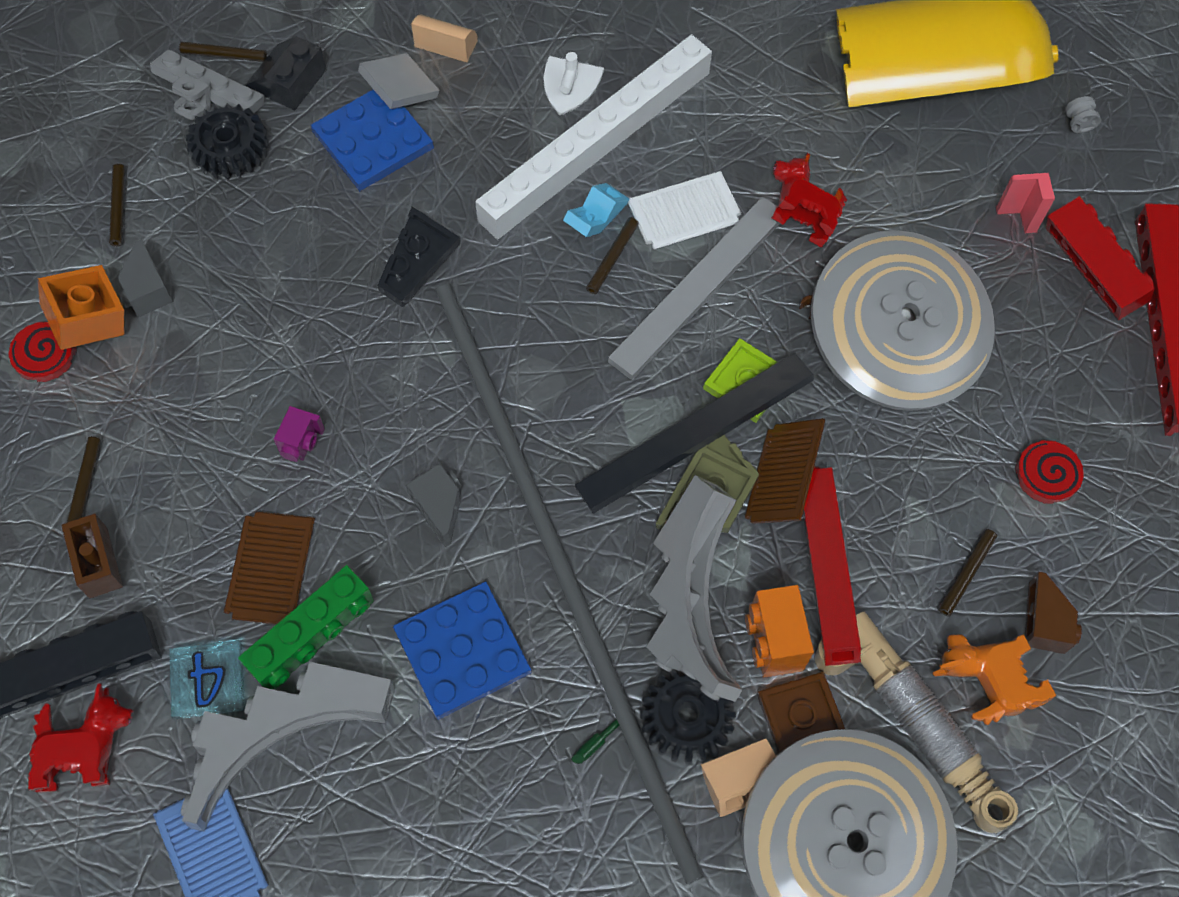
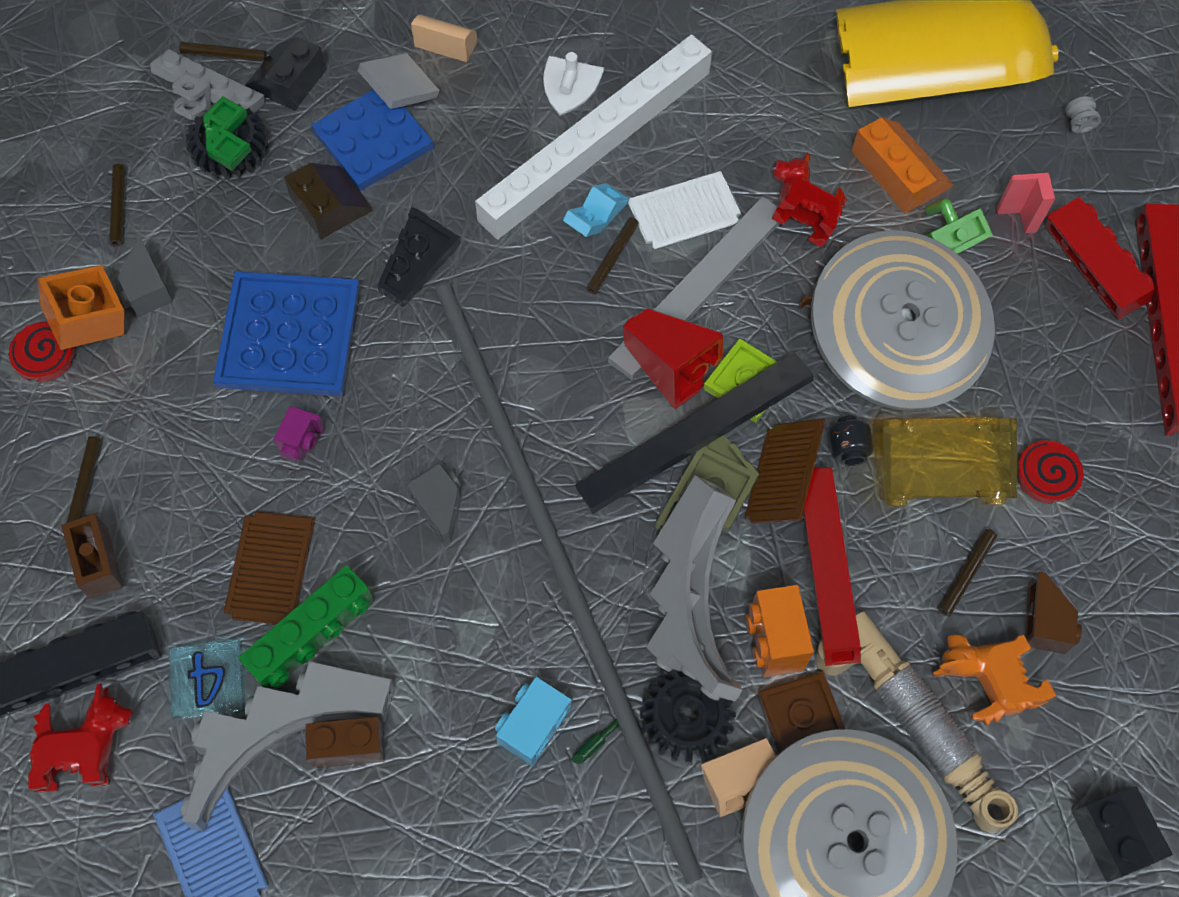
(219, 125): none -> green tile
(287, 334): none -> blue plate
(326, 197): none -> dark brown slope
(344, 742): none -> reddish brown brick
(462, 650): blue plate -> none
(533, 720): none -> medium azure brick
(672, 353): none -> red slope
(851, 441): none -> black head
(899, 164): none -> orange slope
(946, 458): none -> clear yellow windscreen
(958, 232): none -> bright green plate
(1122, 833): none -> black slope

